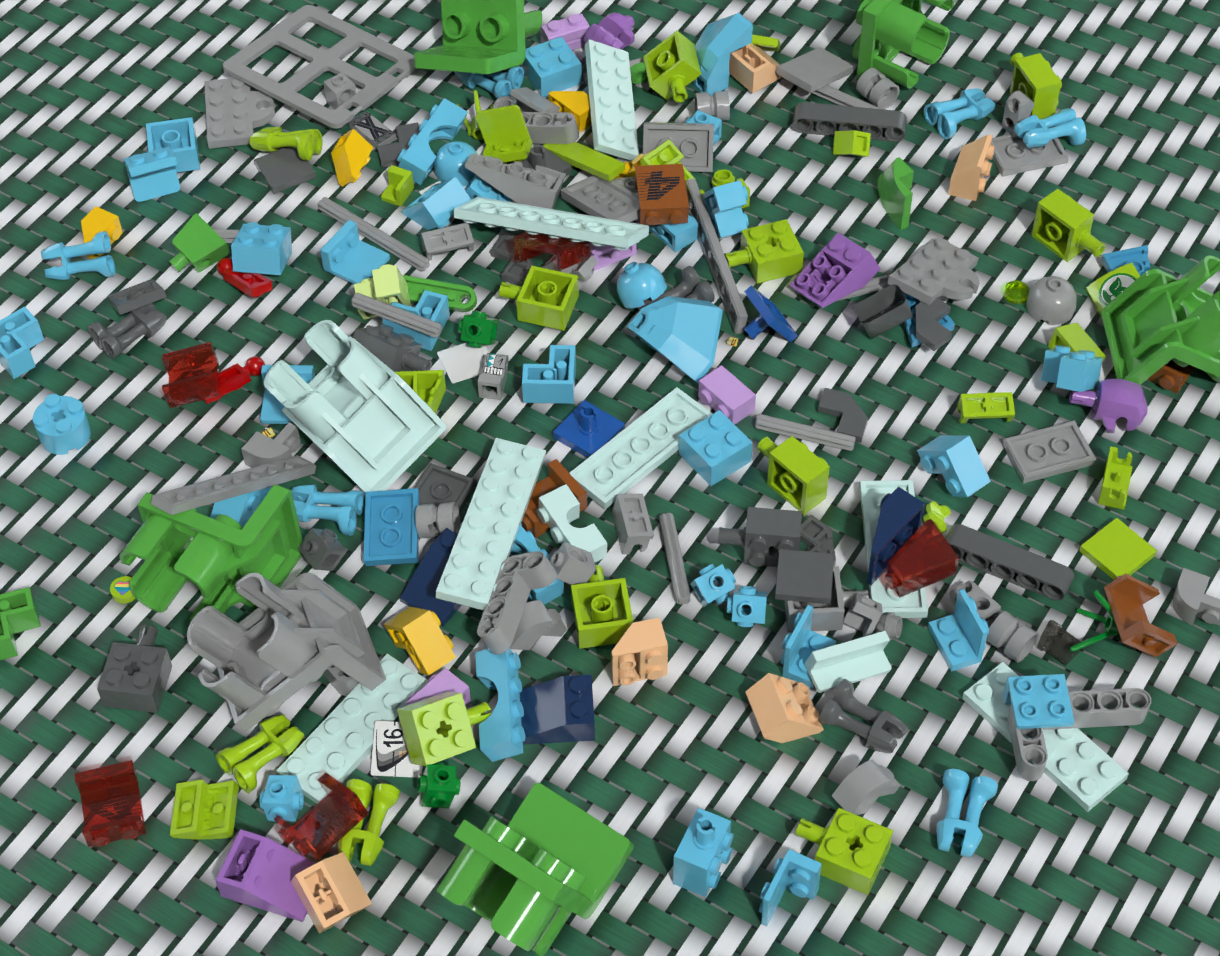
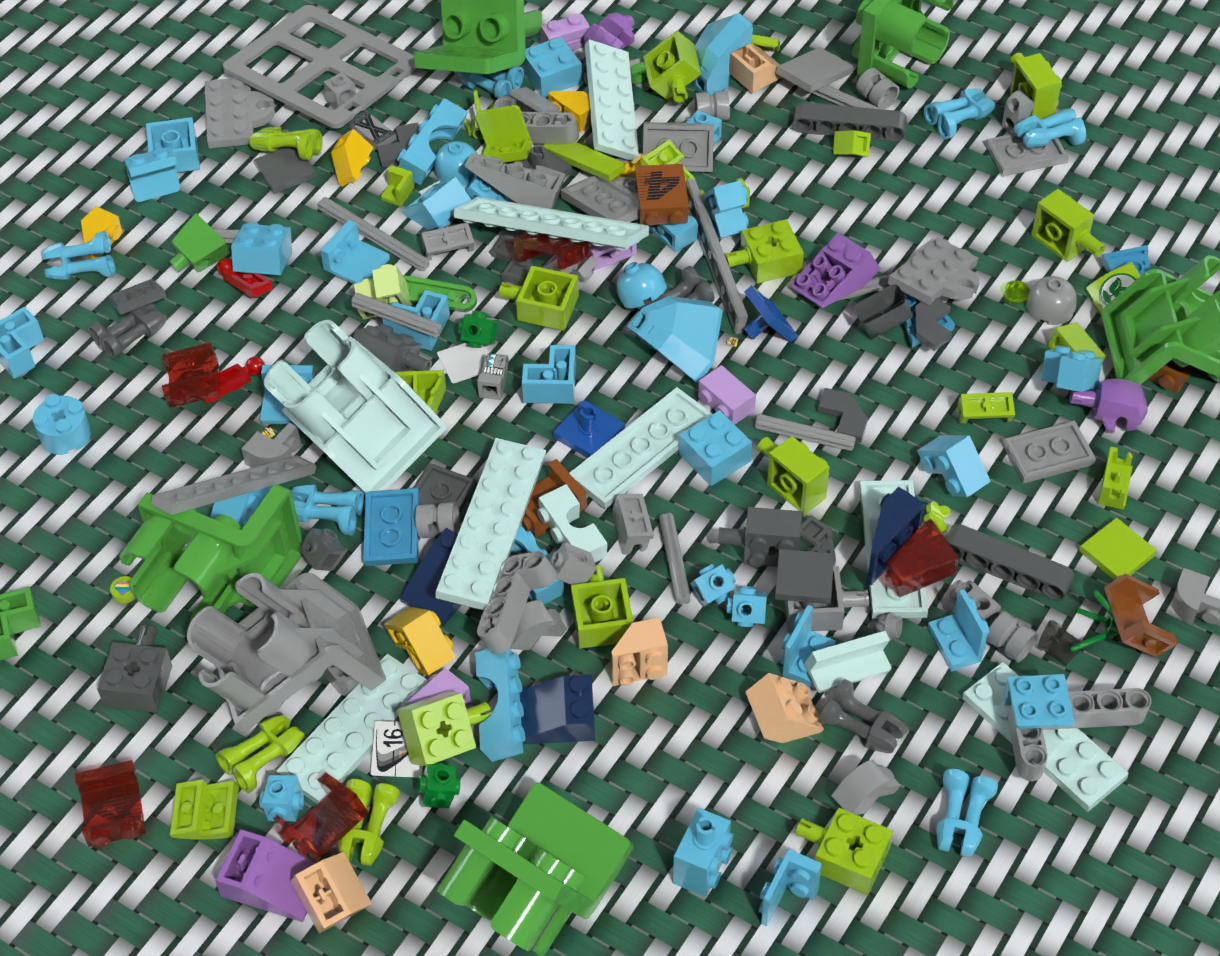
(722, 177): lime plate -> none
(863, 614): light grey panel -> none
(895, 192): bright green slope -> none
(972, 168): light nougat slope -> none

